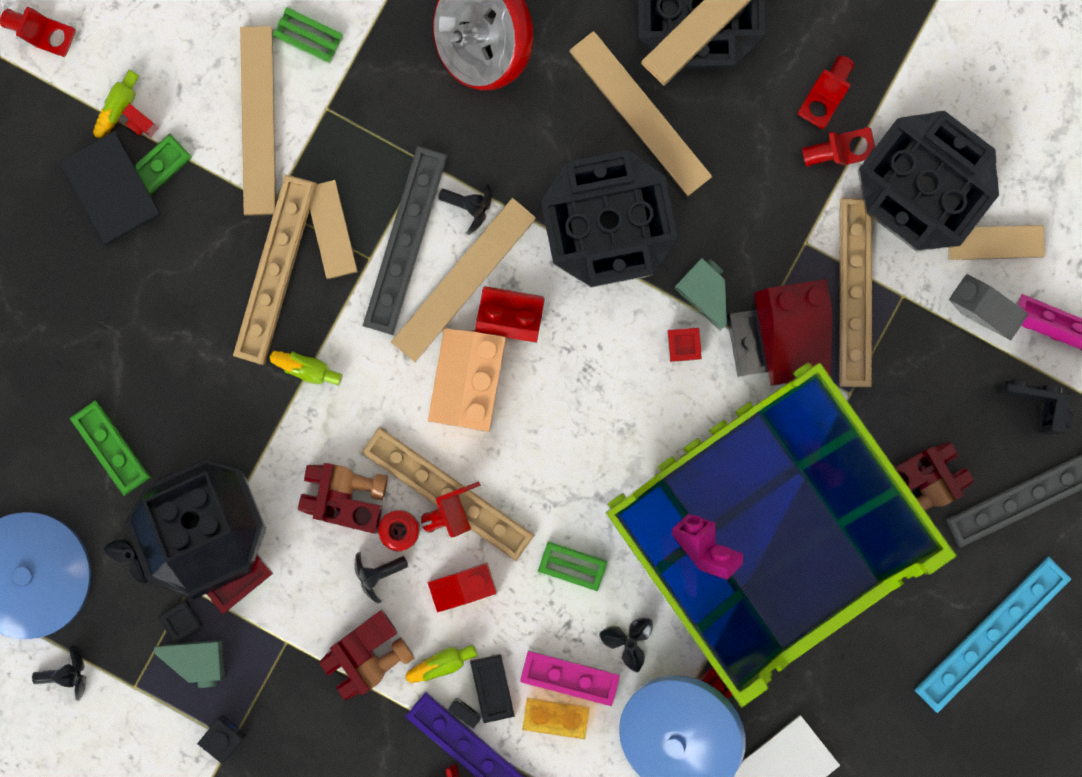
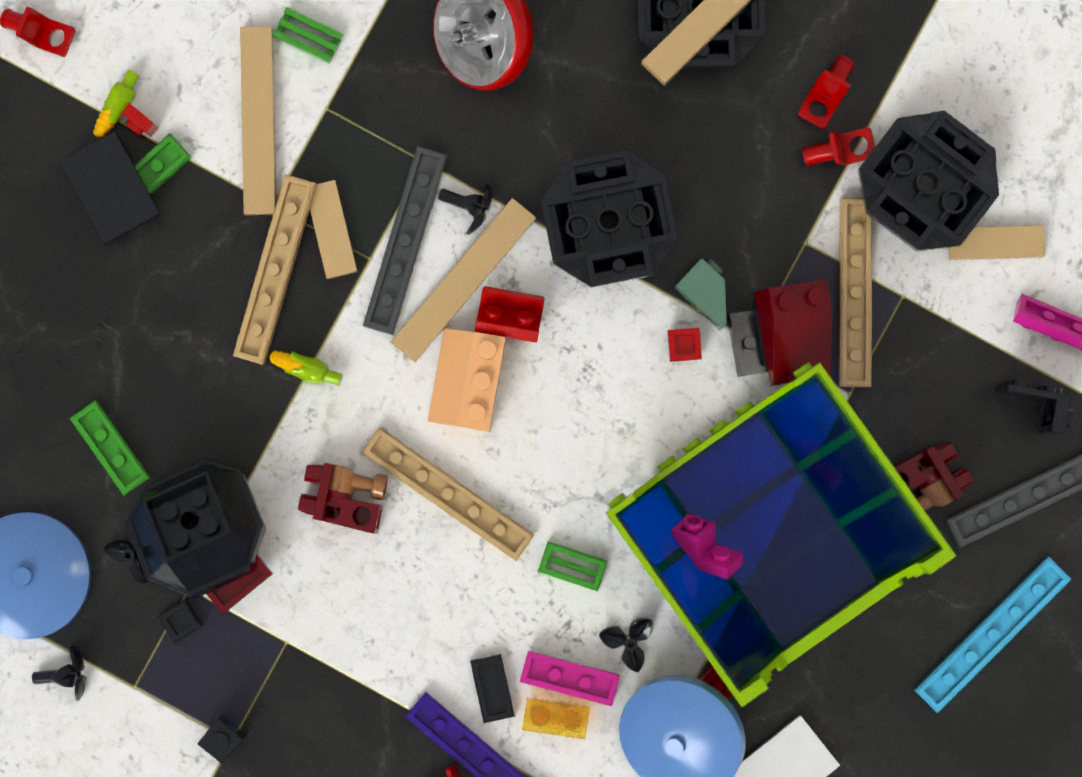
(195, 661): sand green slope -> none
(359, 661): dark red hips -> none
(369, 577): black plant -> none
(398, 542): red head -> none
(441, 664): lime piece -> none
(449, 513): red bracket -> none
(462, 587): red slope -> none
(465, 712): black tile -> none
(640, 114): tan tile -> none
(988, 307): dark grey slope -> none

